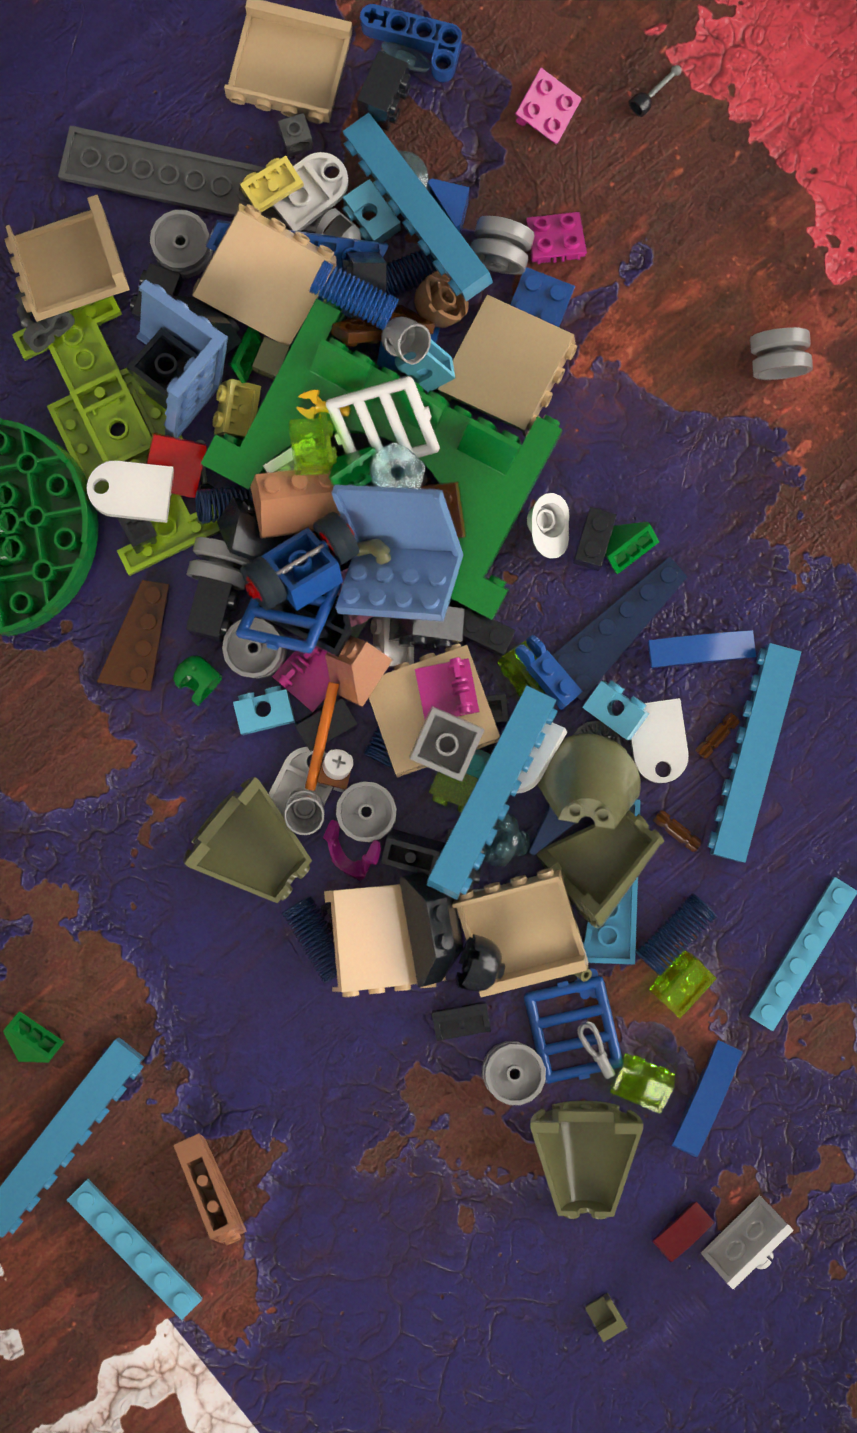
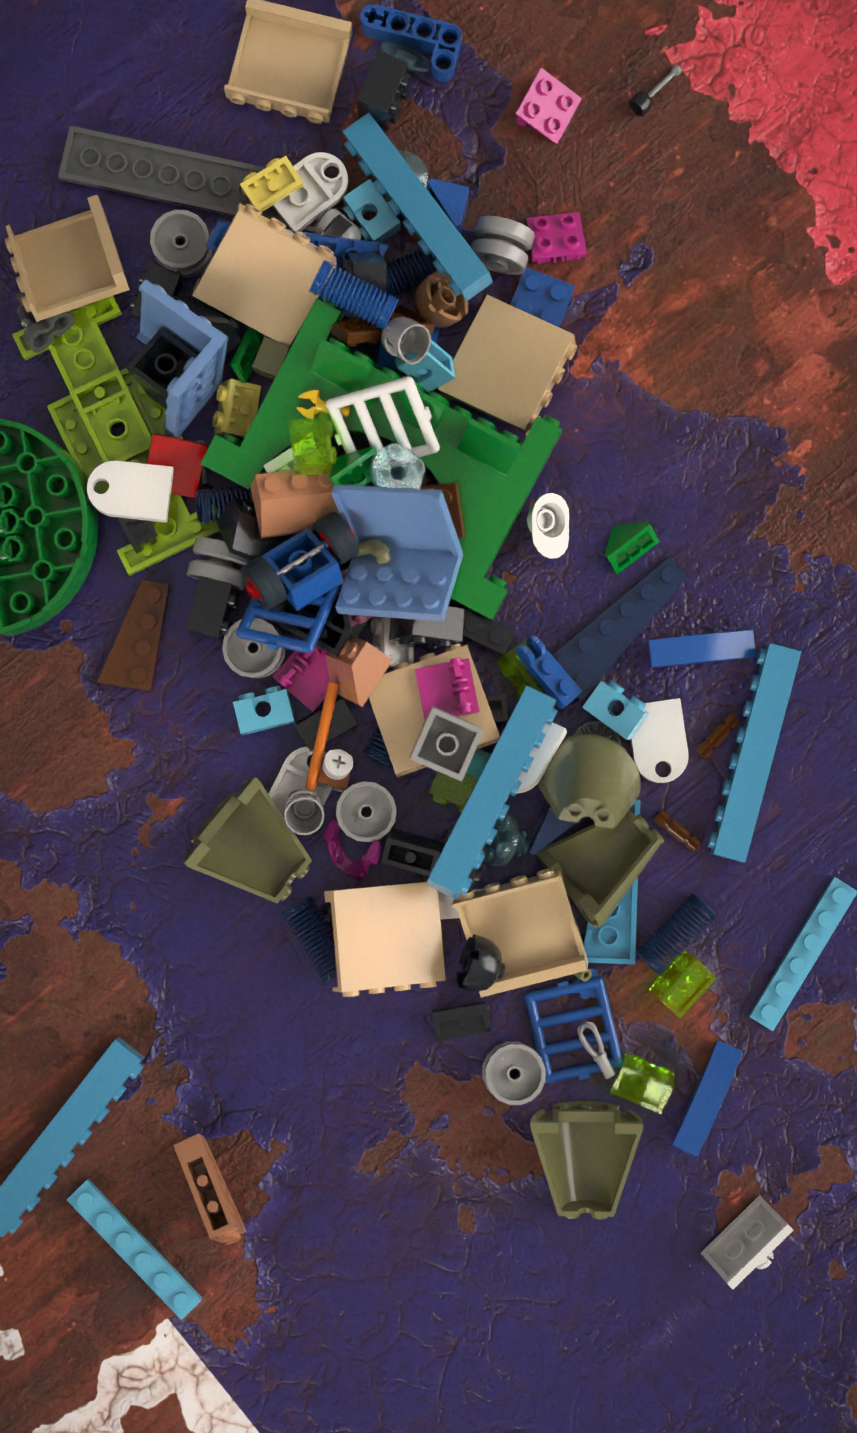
(30, 1040): green slope -> none
(198, 676): green helmet -> none
(295, 135): dark grey brick -> none
(431, 929): black wedge -> none
(594, 538): black brick -> none
(605, 1317): olive panel -> none
(683, 1231): dark red slope -> none
(781, 353): light grey wheel -> none

